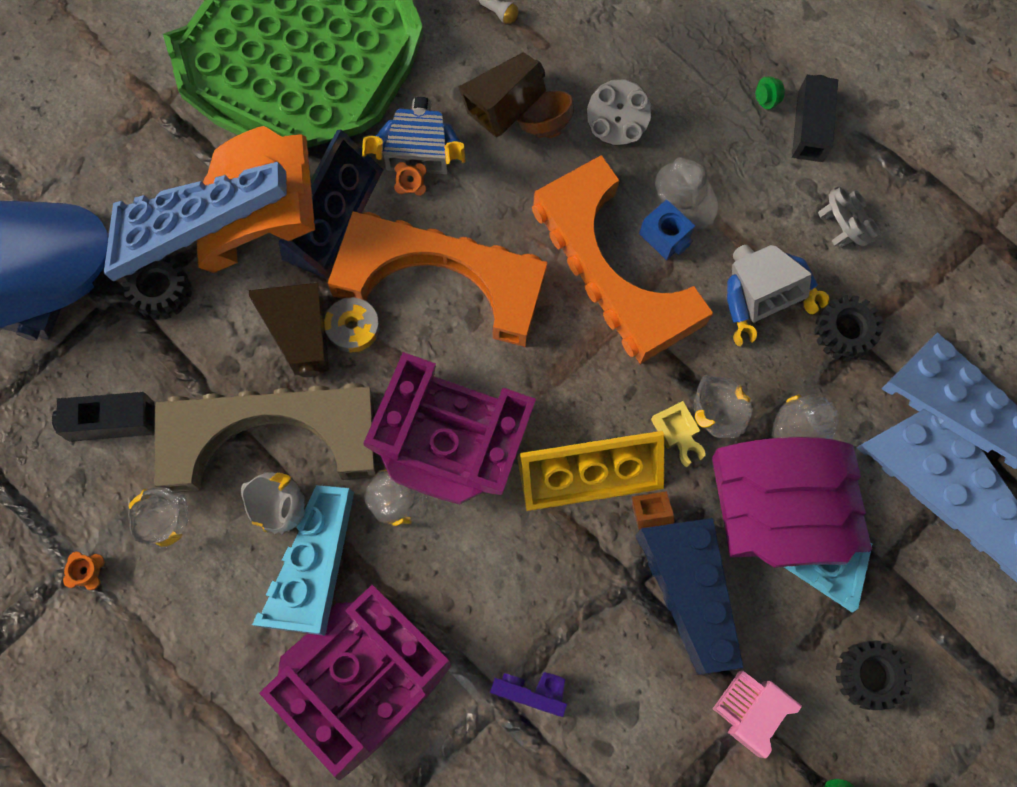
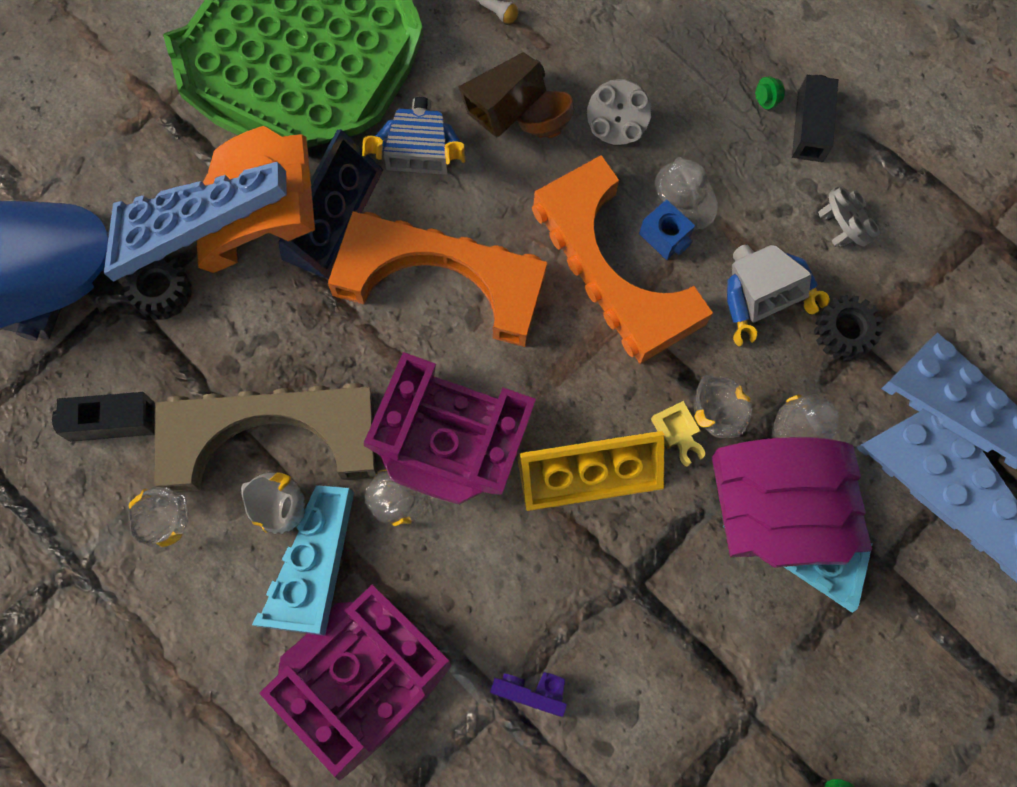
(73, 575): orange plate -> none
(297, 325): dark brown slope -> none
(351, 339): piece -> none
(417, 172): orange plate -> none
(652, 510): dark orange plate -> none
(695, 590): dark blue wedge -> none
(755, 711): bright pink piece -> none
(894, 668): black tyre -> none

